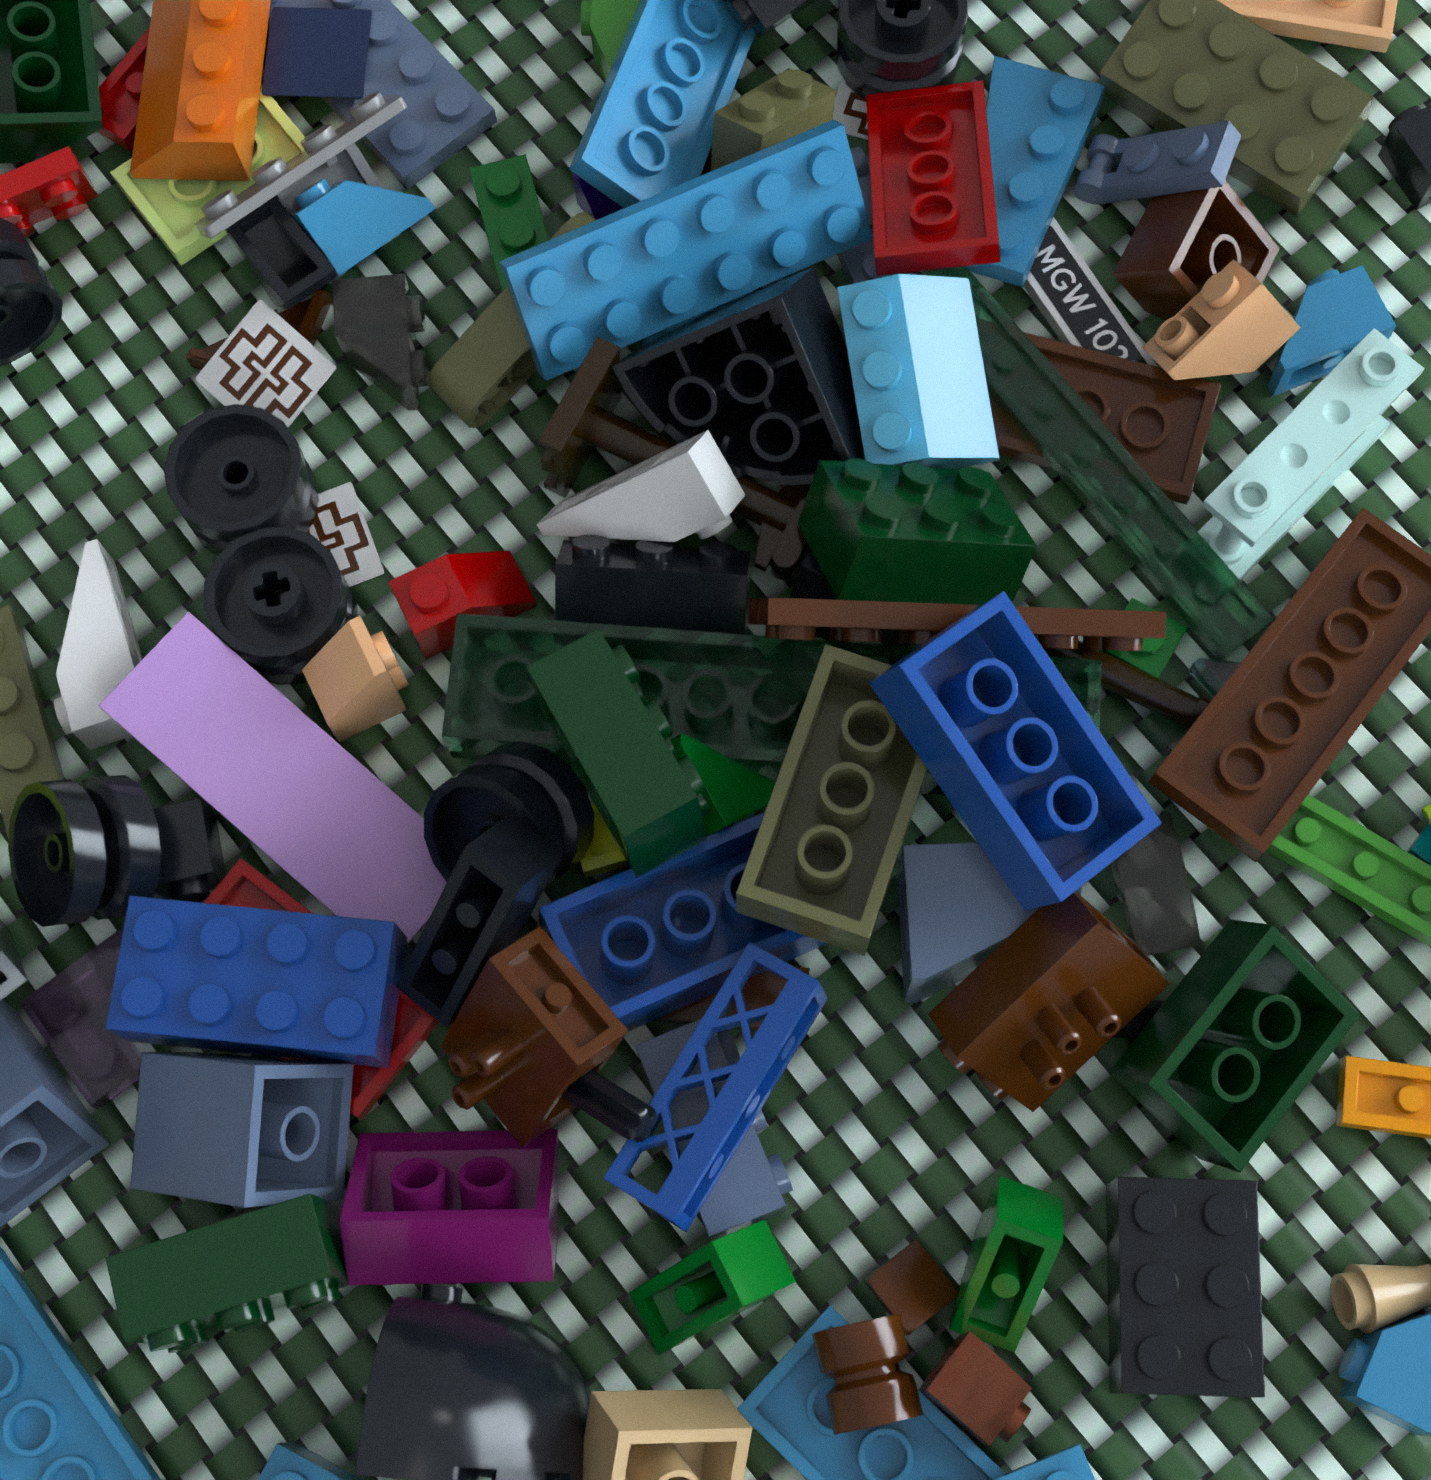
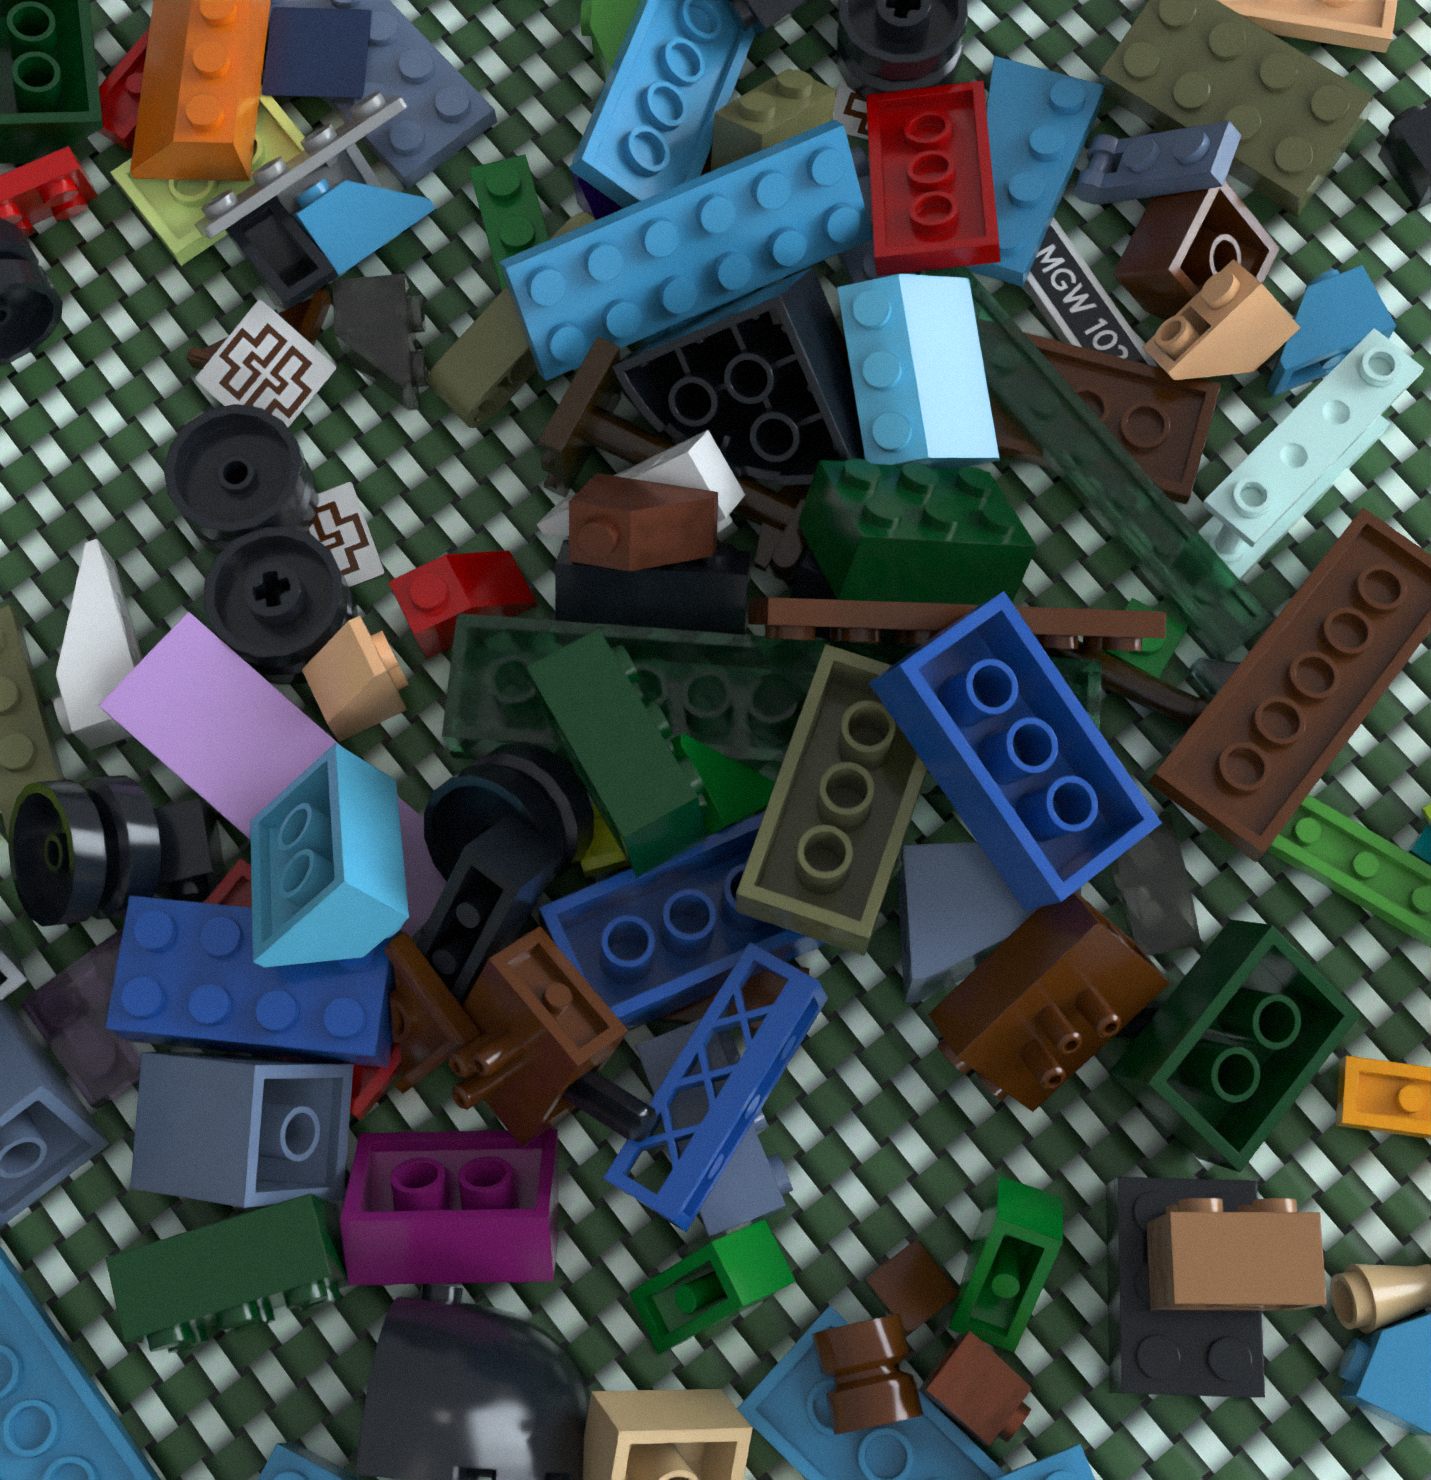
(327, 865): none -> medium azure slope
(423, 1014): none -> reddish brown tile
(640, 523): none -> copper slope
(1236, 1260): none -> medium nougat brick

